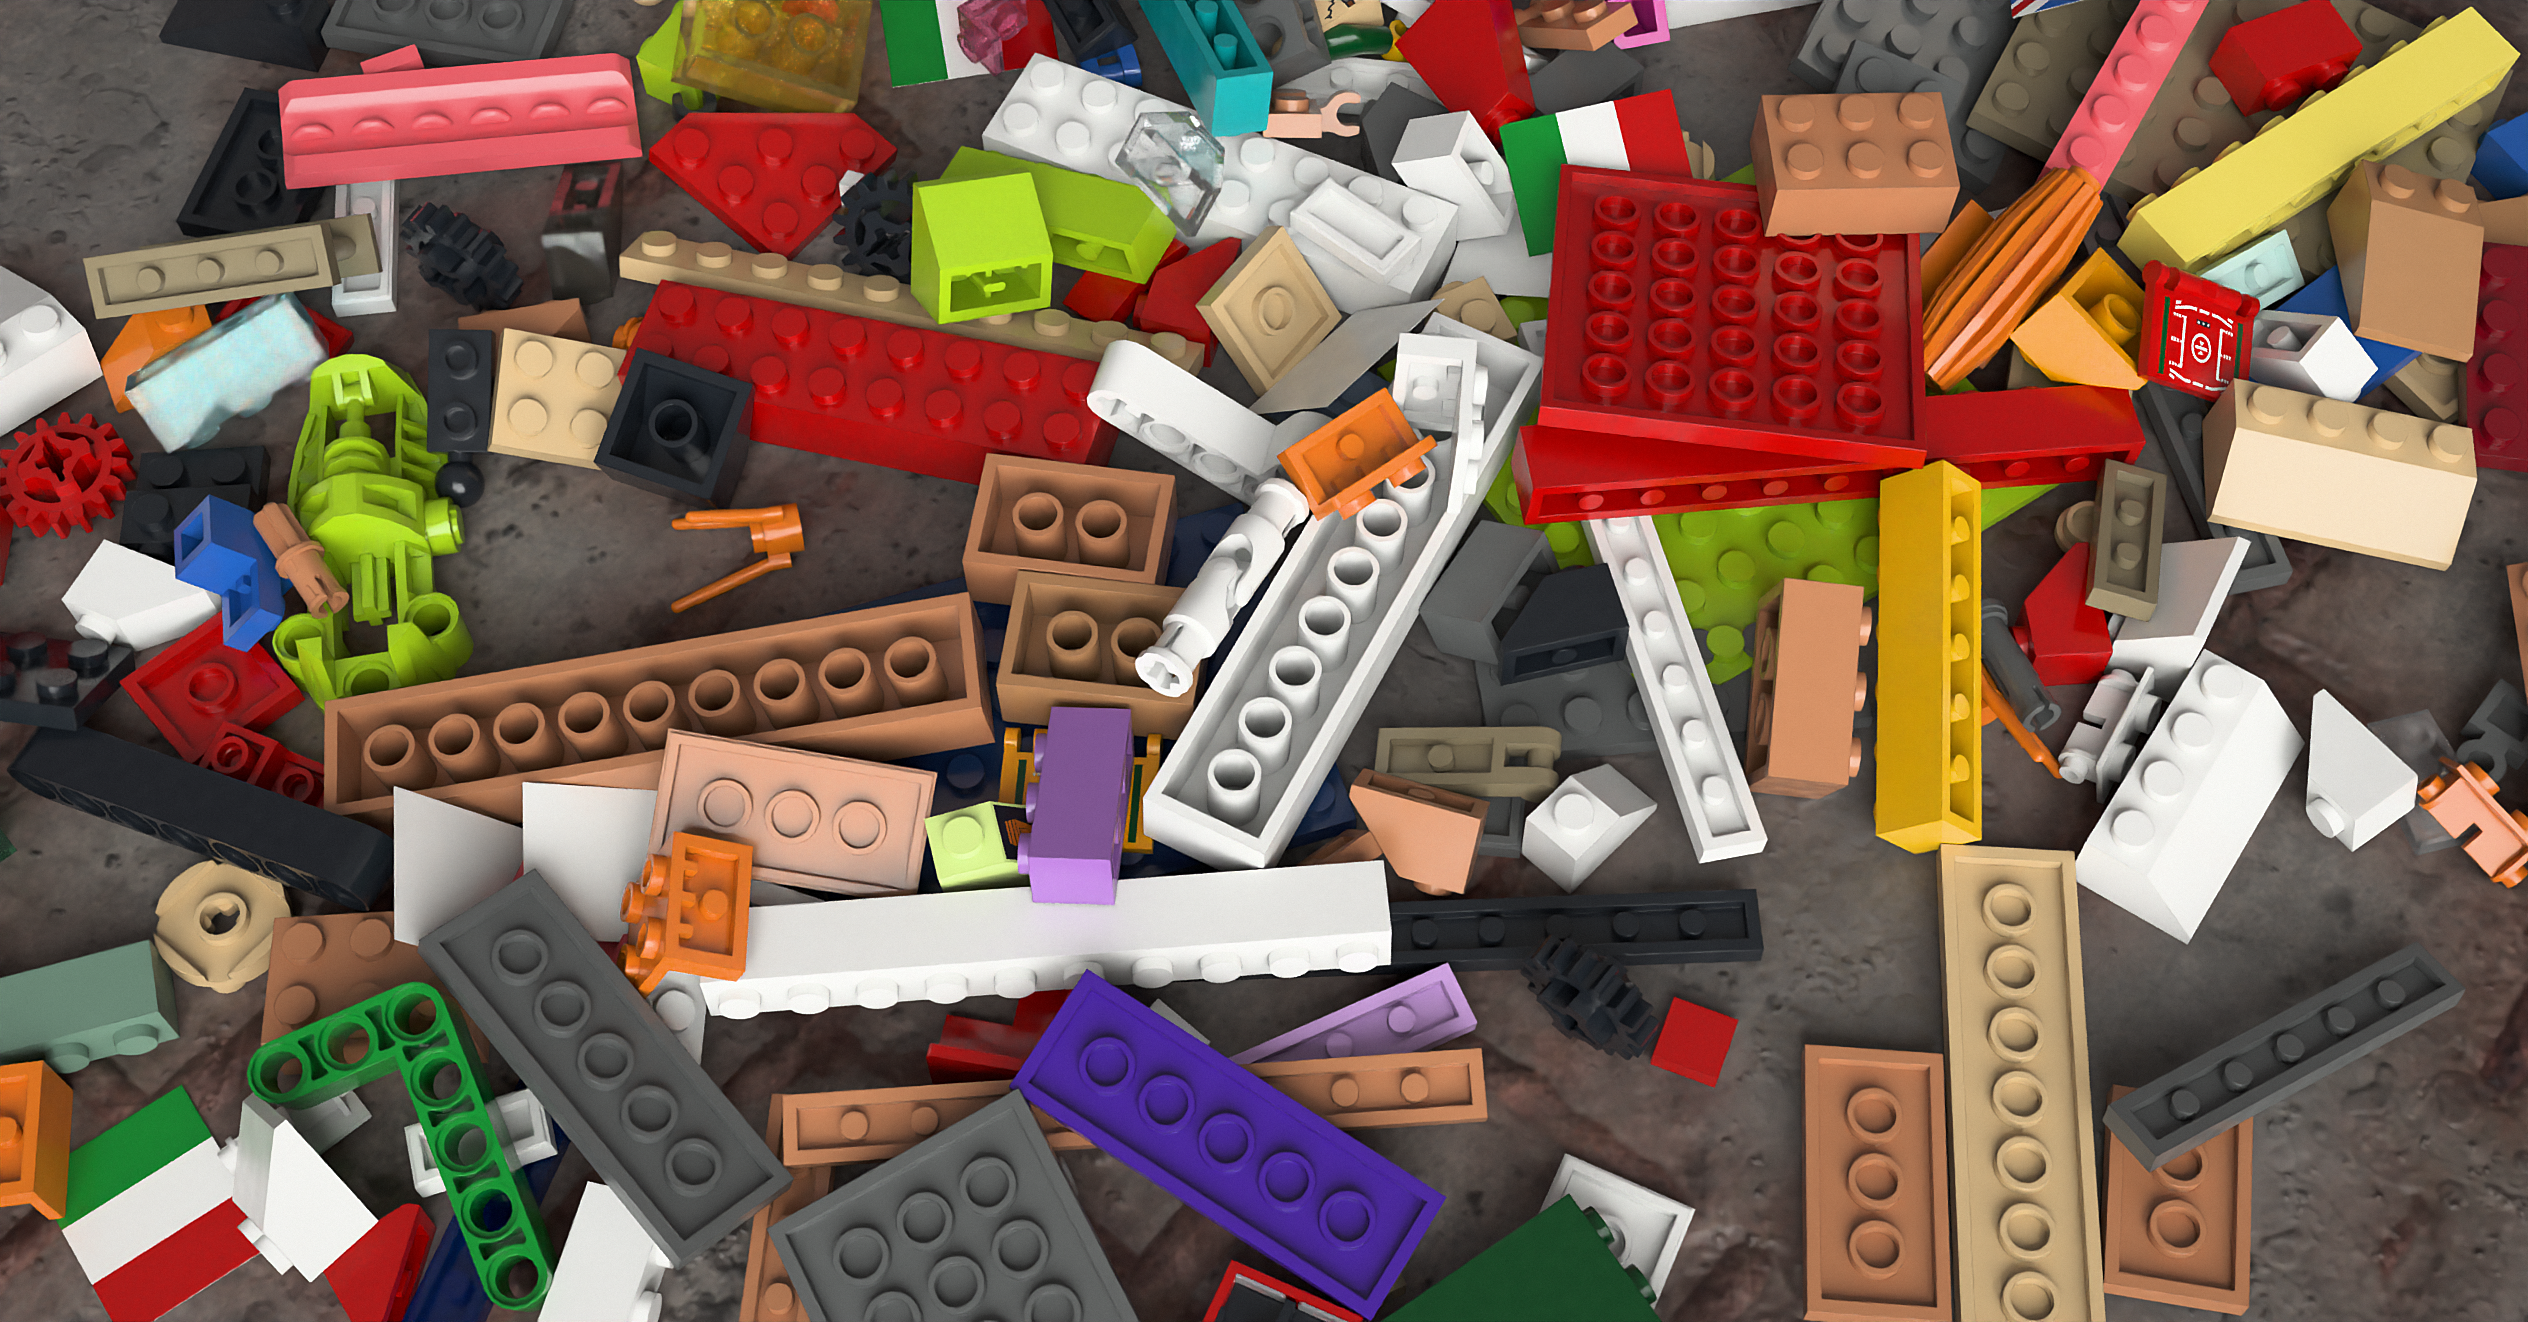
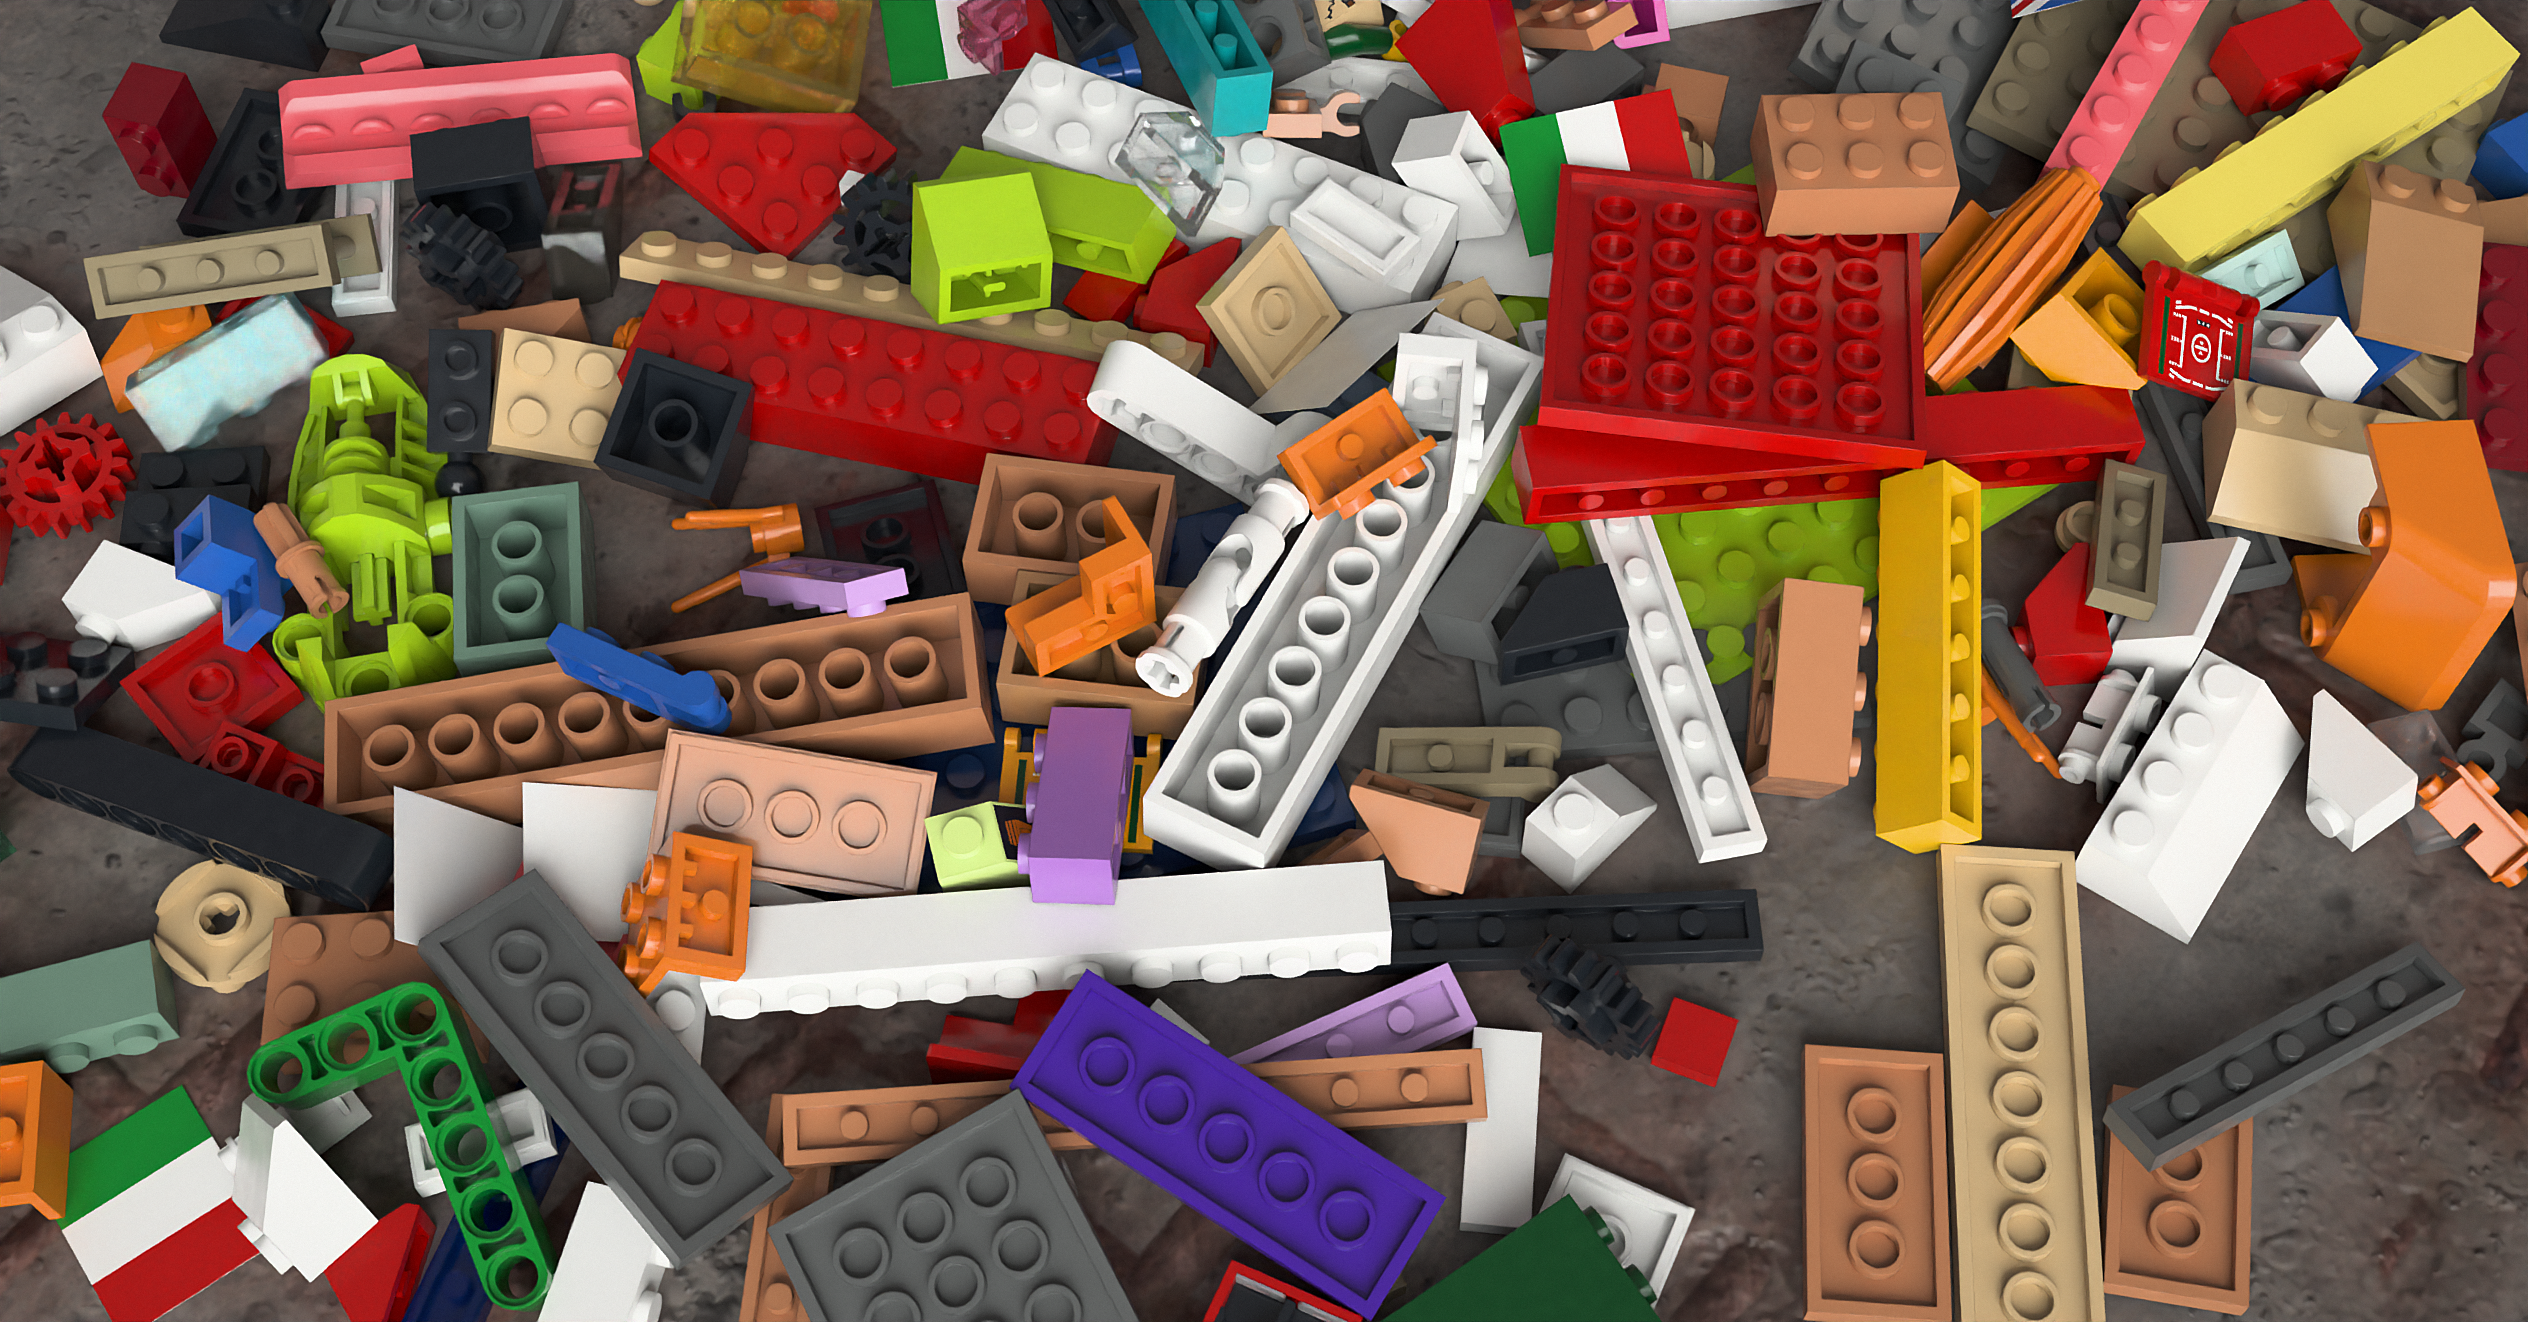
(160, 129): none -> dark red brick
(488, 174): none -> black brick
(519, 572): none -> sand green brick
(641, 680): none -> blue plate
(825, 584): none -> lavender plate
(896, 529): none -> black tile
(1094, 607): none -> orange panel
(1502, 1149): none -> white tile
(1697, 99): none -> nougat brick
(2435, 571): none -> orange windscreen

